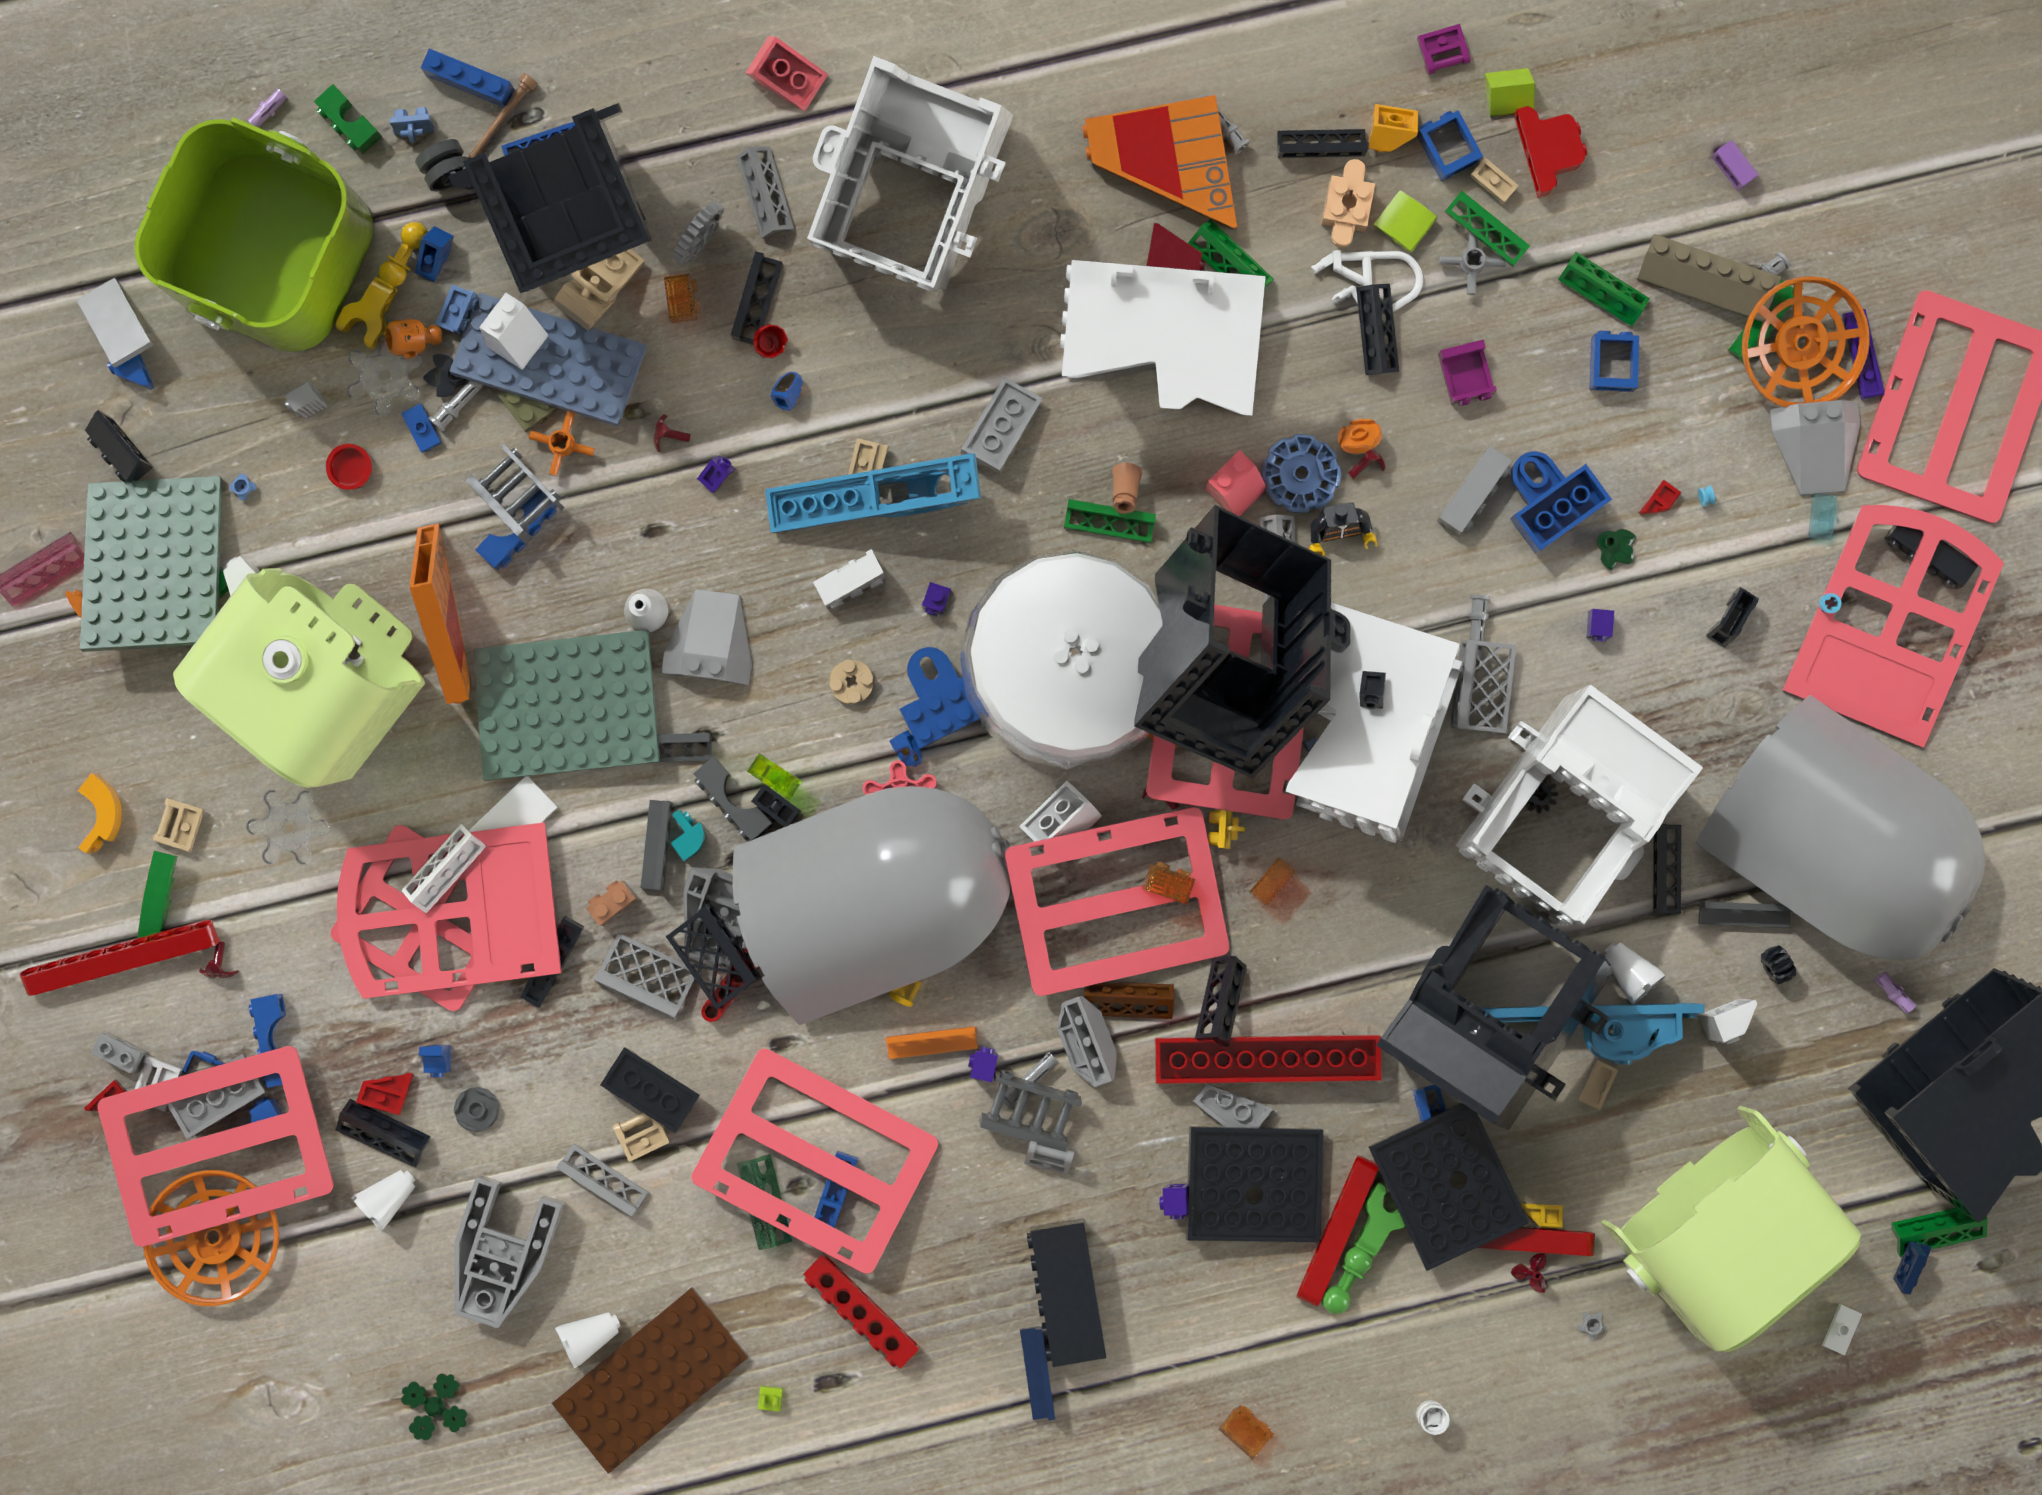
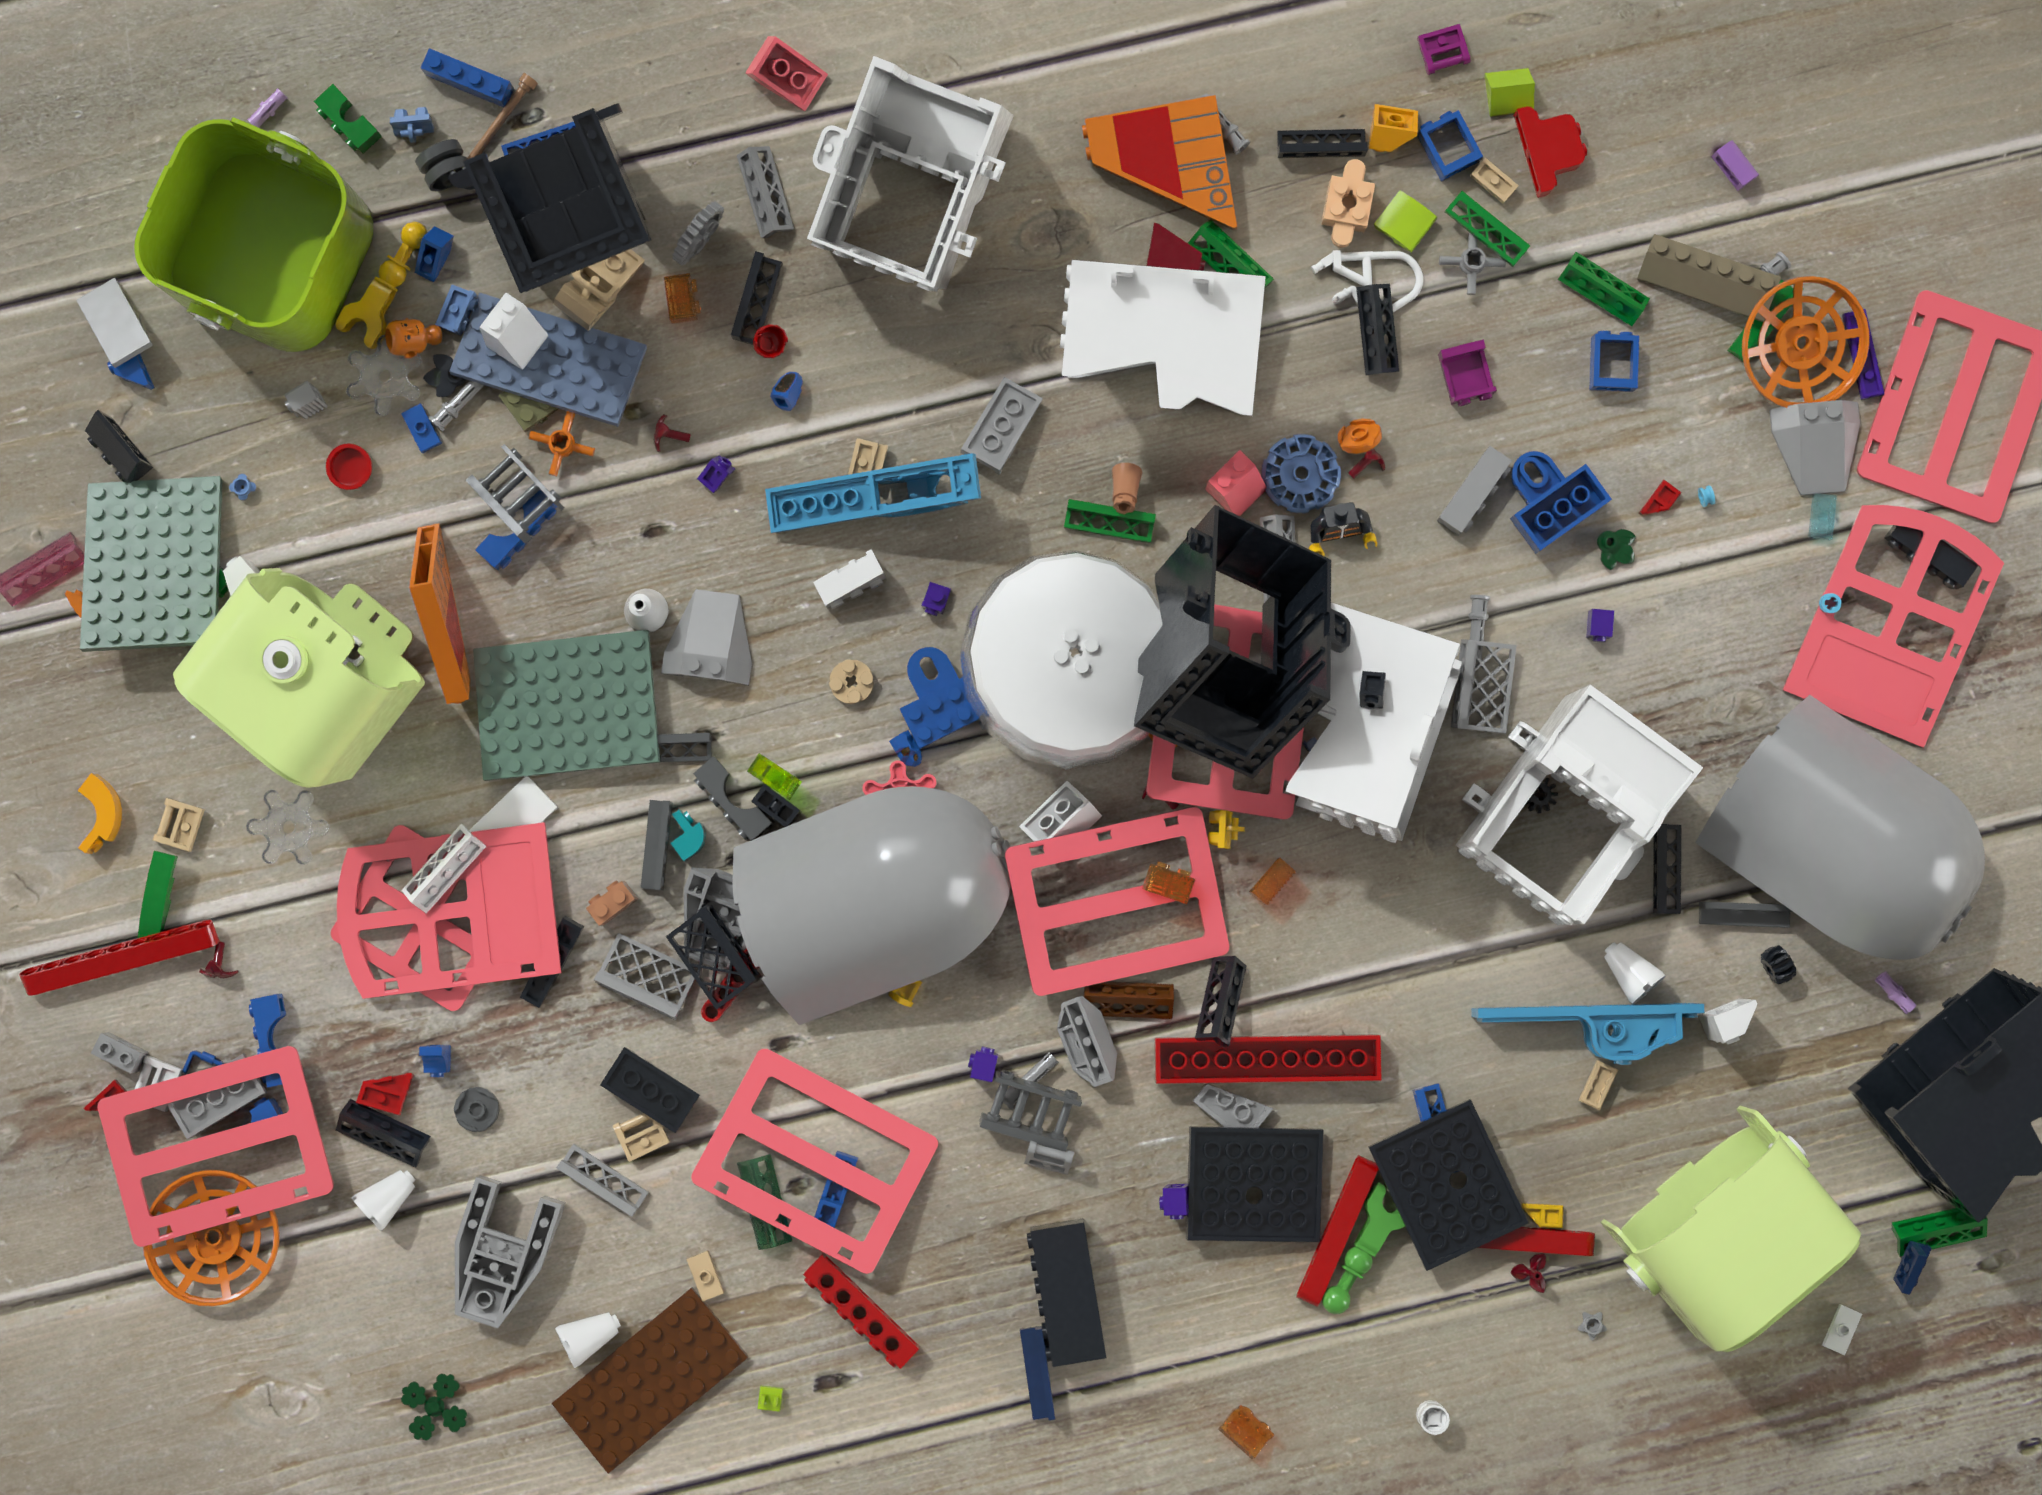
(705, 1275): none -> tan plate
(931, 1042): orange fence -> none
(1472, 1053): black container -> none
(1731, 623): black piece -> none

